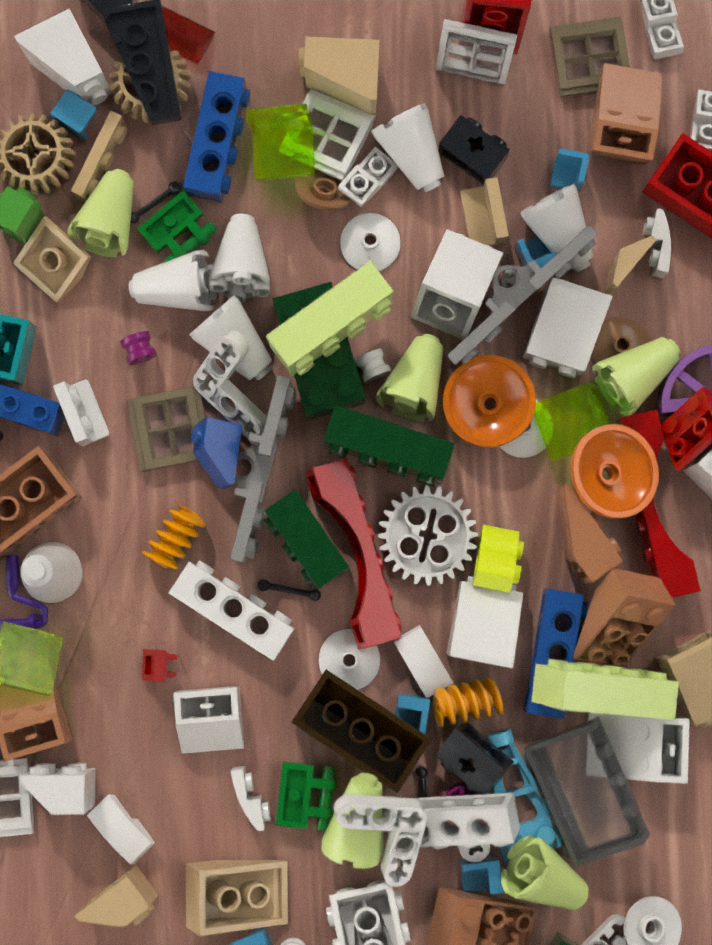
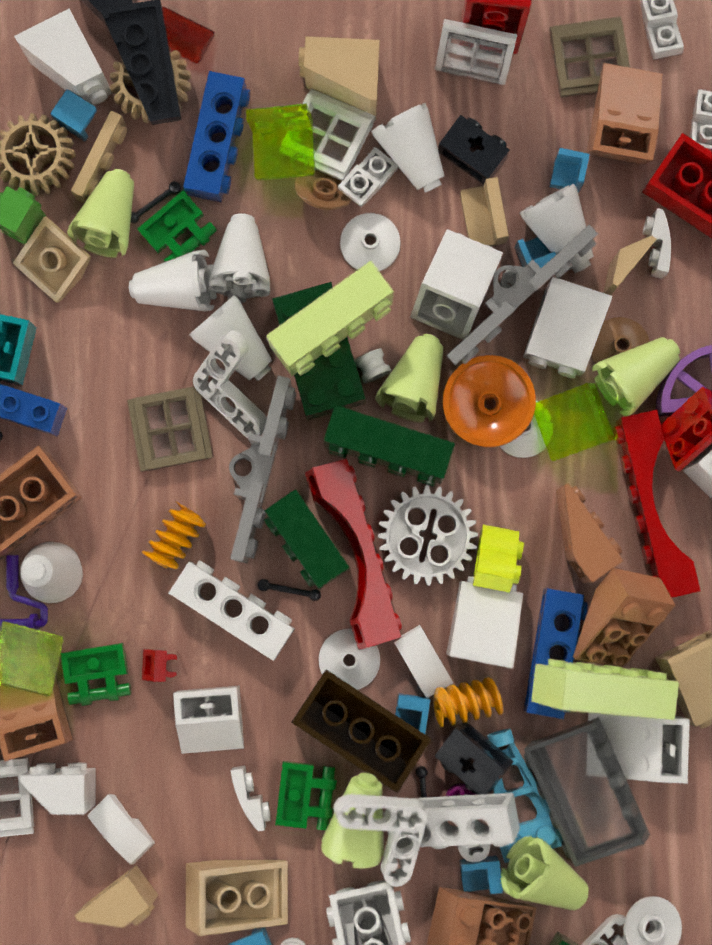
(82, 412): white bracket -> none
(94, 664): none -> green plate
(138, 348): magenta wheel -> none
(217, 449): blue slope -> none
(629, 467): orange dish -> none

